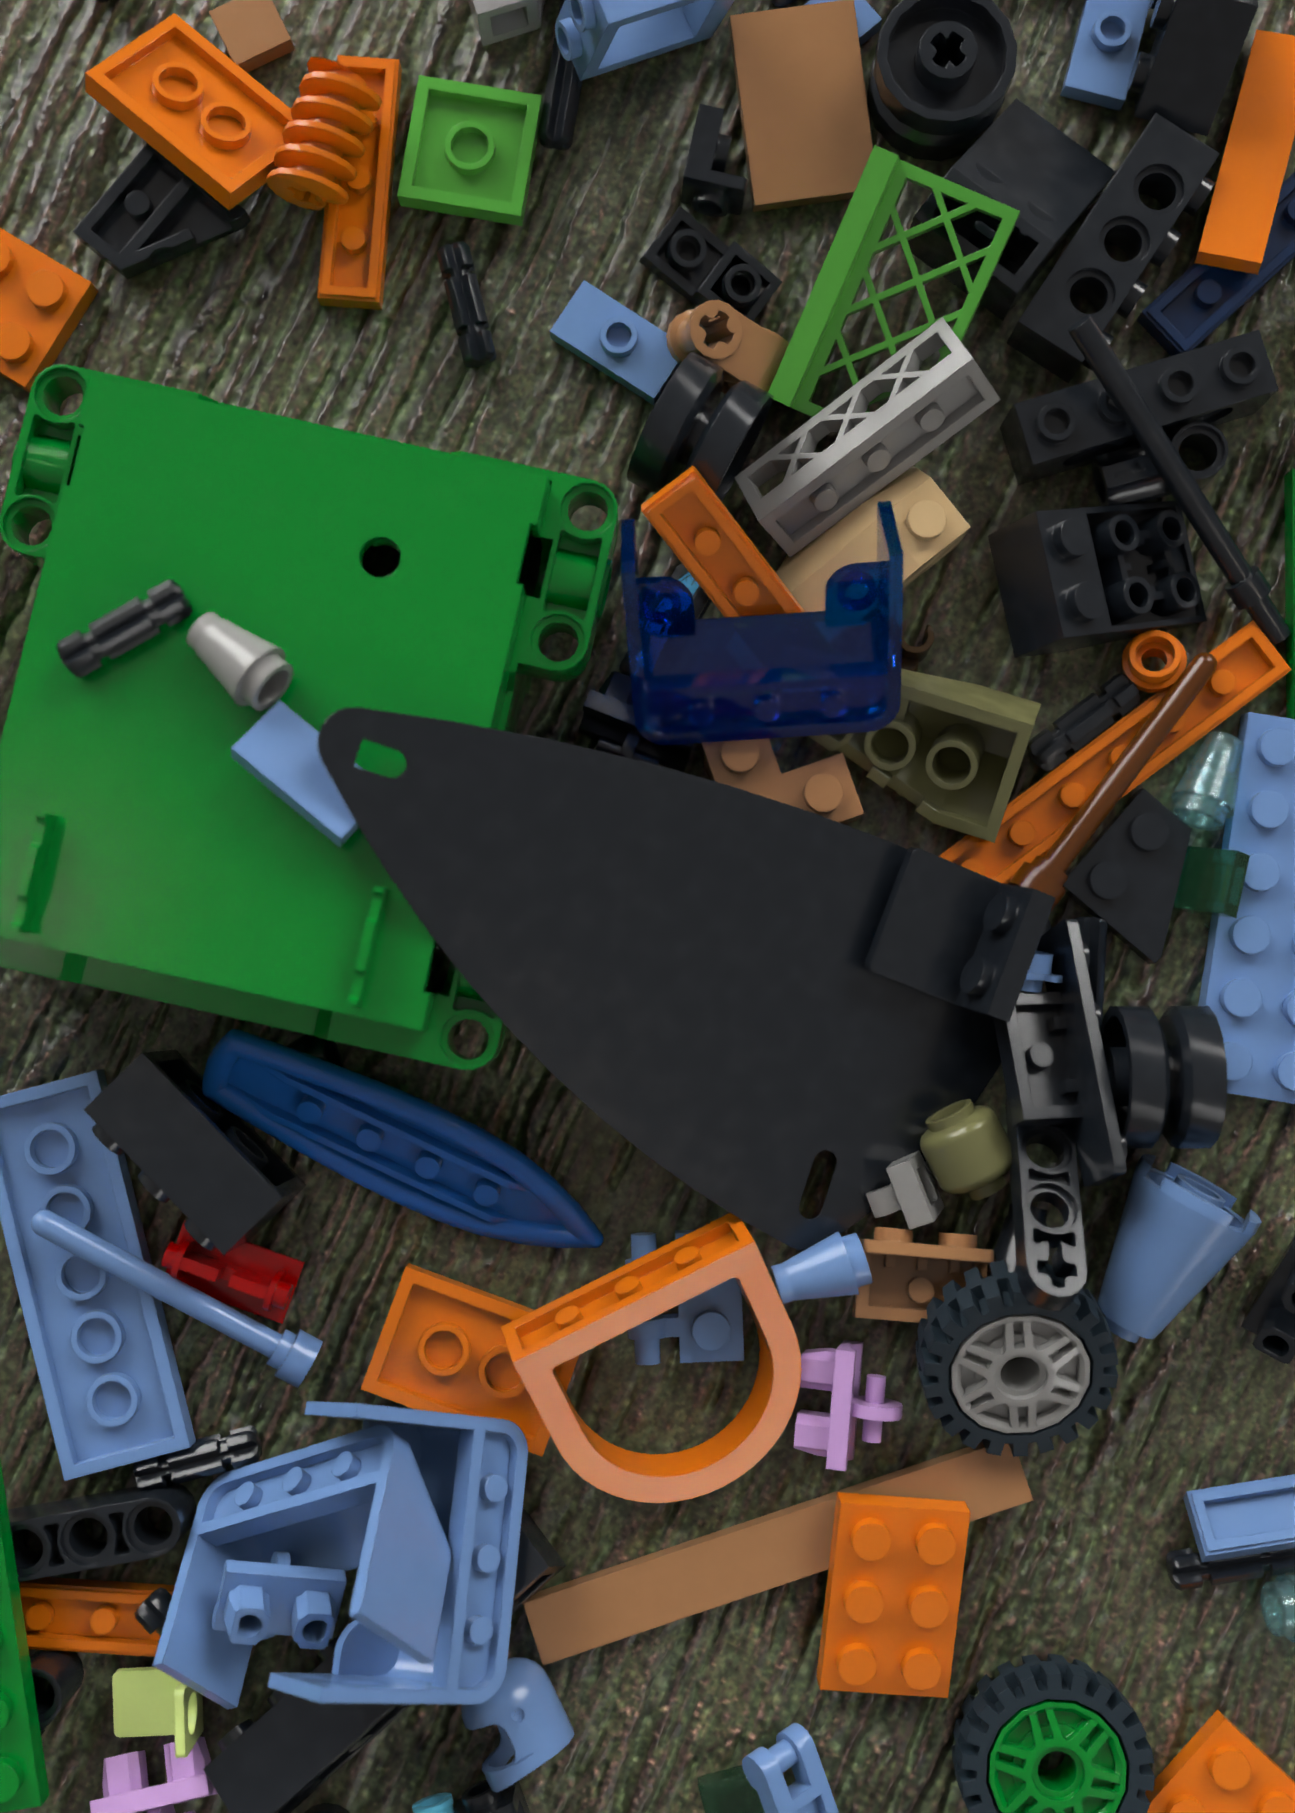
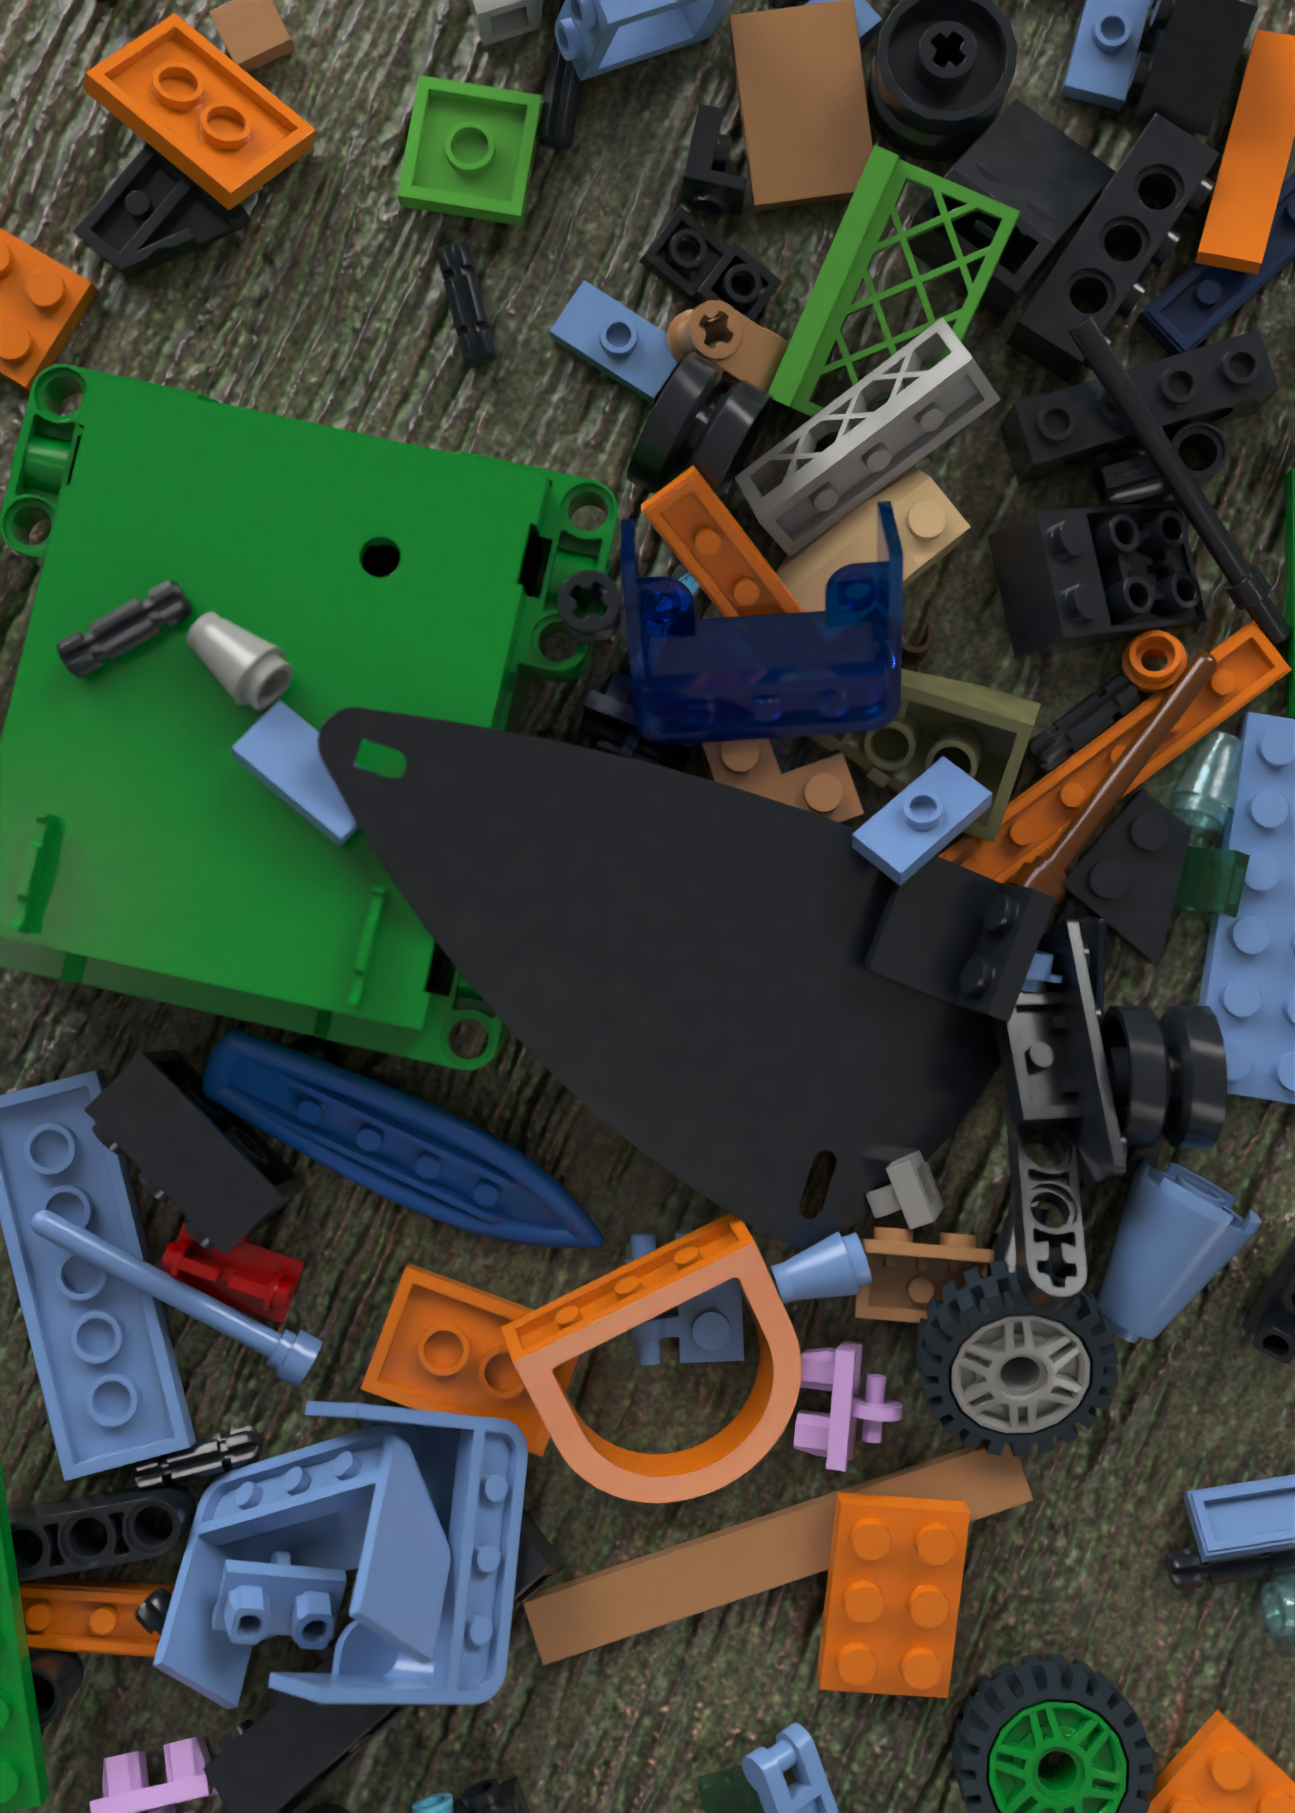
(156, 1705): yellowish green bracket -> none
(322, 136): orange piece -> none
(359, 230): orange tile -> none
(528, 1720): medium blue helmet -> none
(587, 586): none -> black bush
(921, 820): none -> medium blue plate
(967, 1149): olive head -> none

